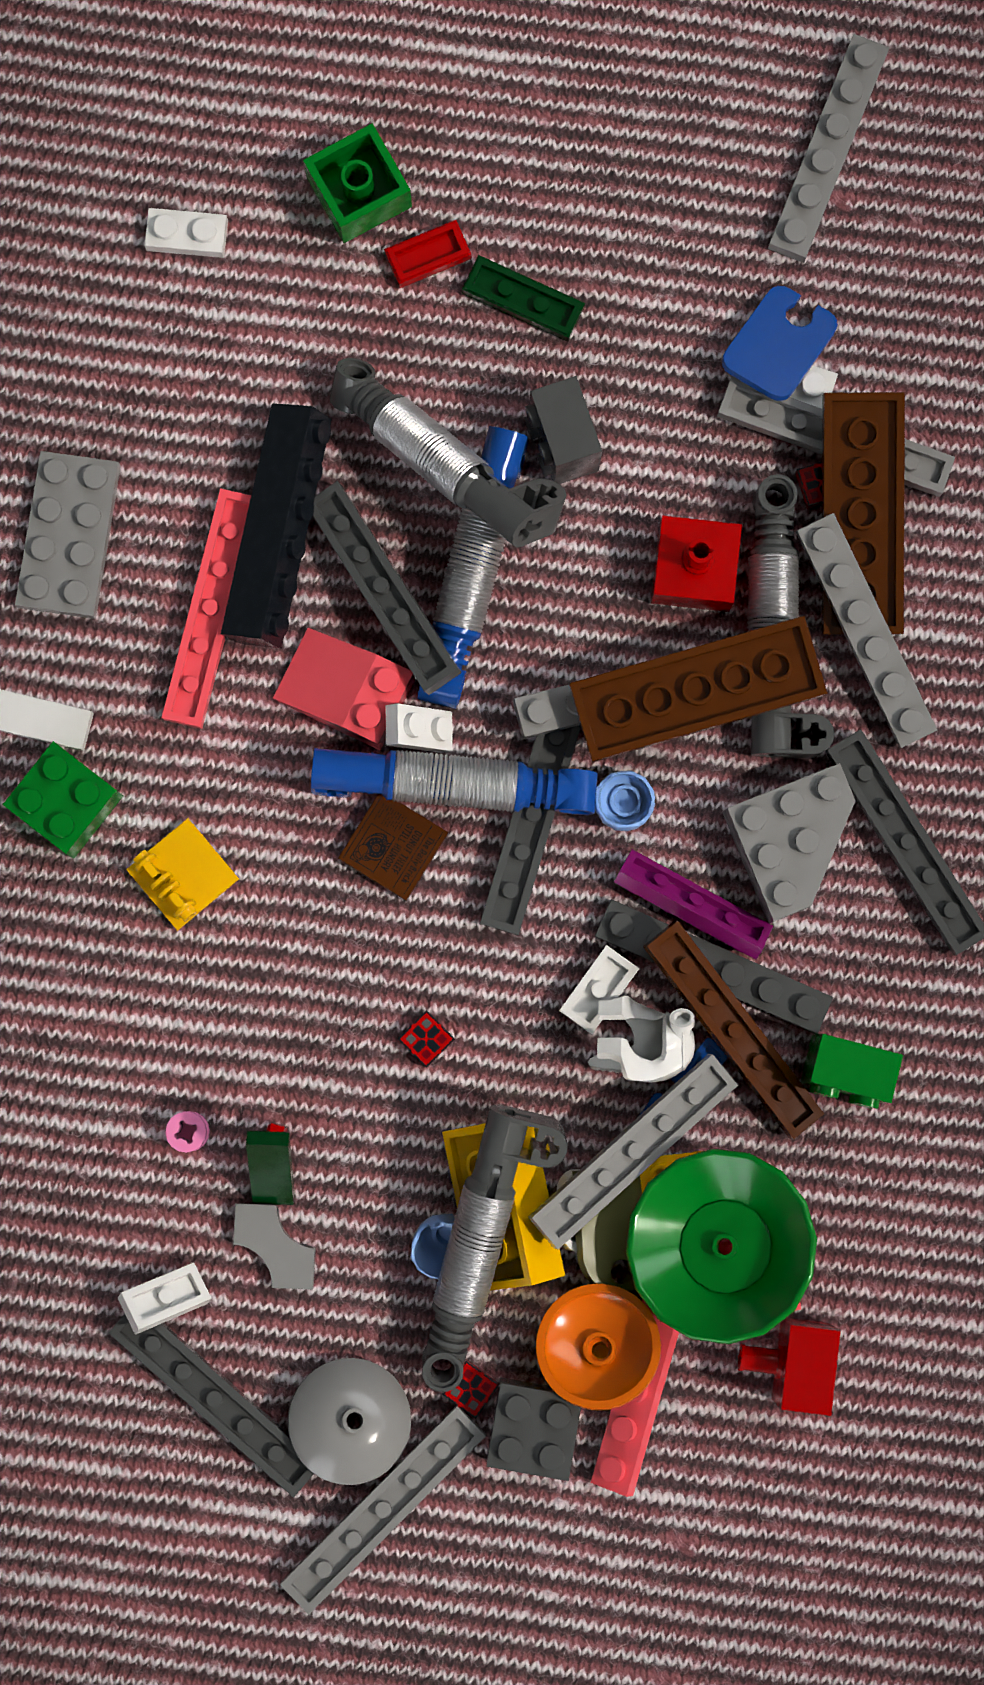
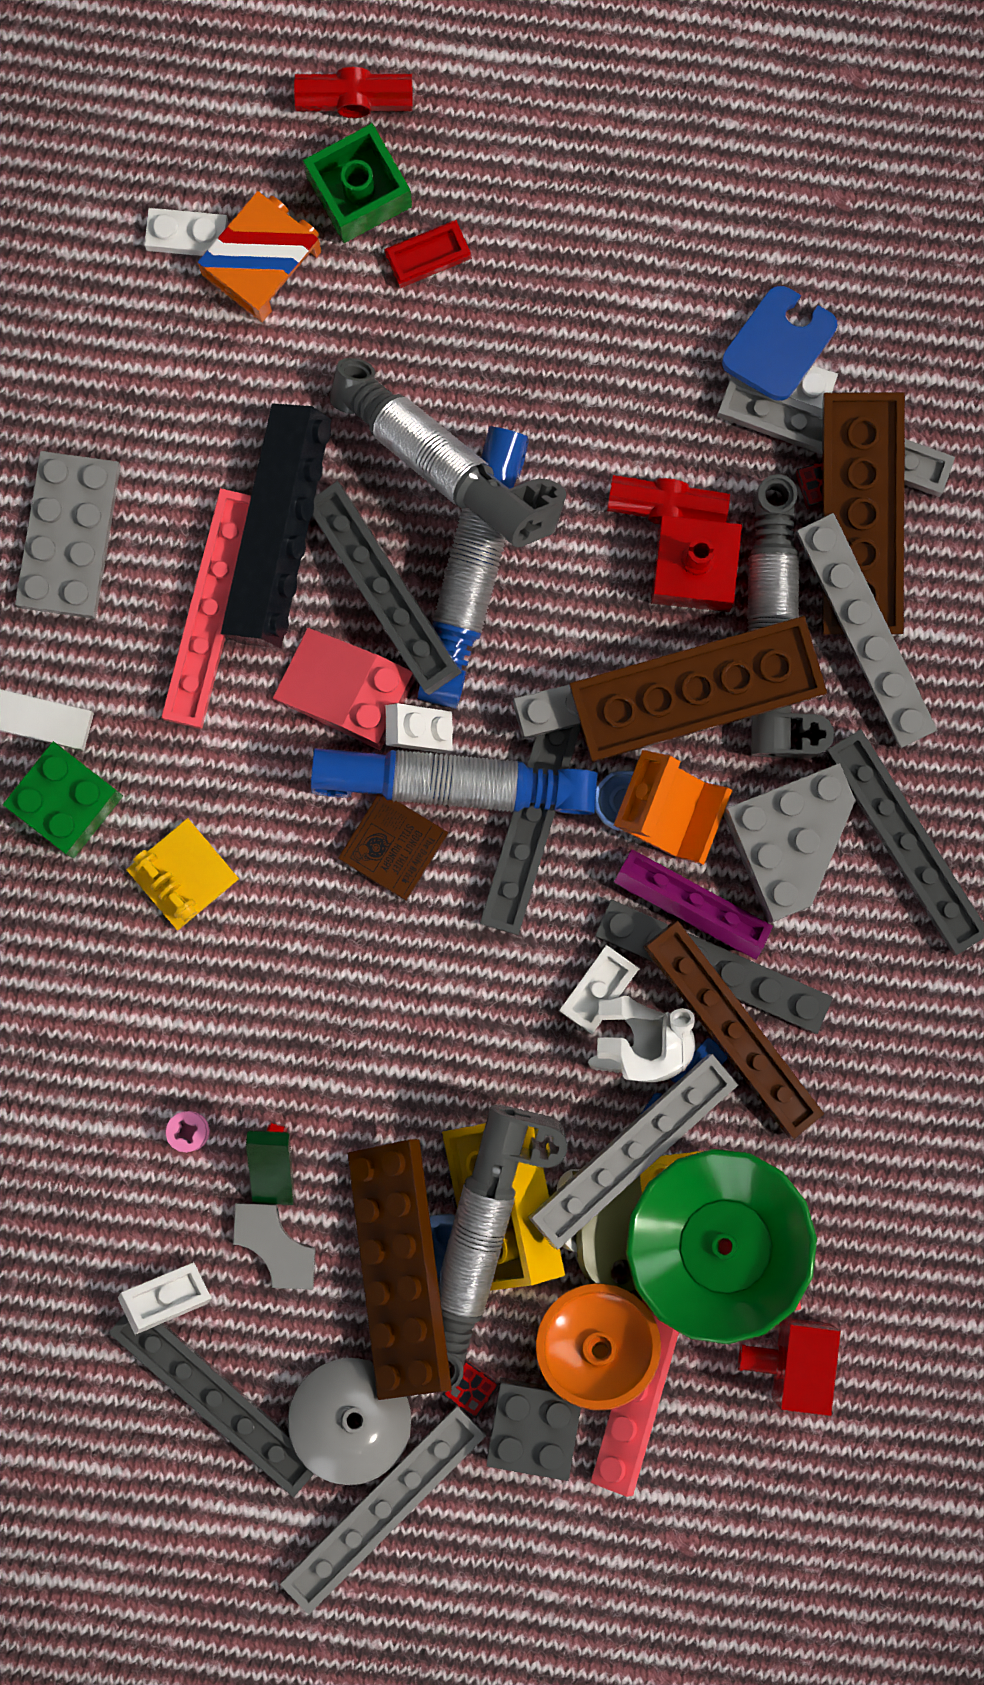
(258, 253): none -> panel
(353, 92): none -> red piece
(399, 1270): none -> reddish brown plate
(426, 1038): tile -> none
(523, 298): dark green tile -> none
(564, 431): dark grey brick -> none
(666, 498): none -> red piece
(672, 808): none -> orange panel
(828, 148): light grey plate -> none
(851, 1069): green brick -> none

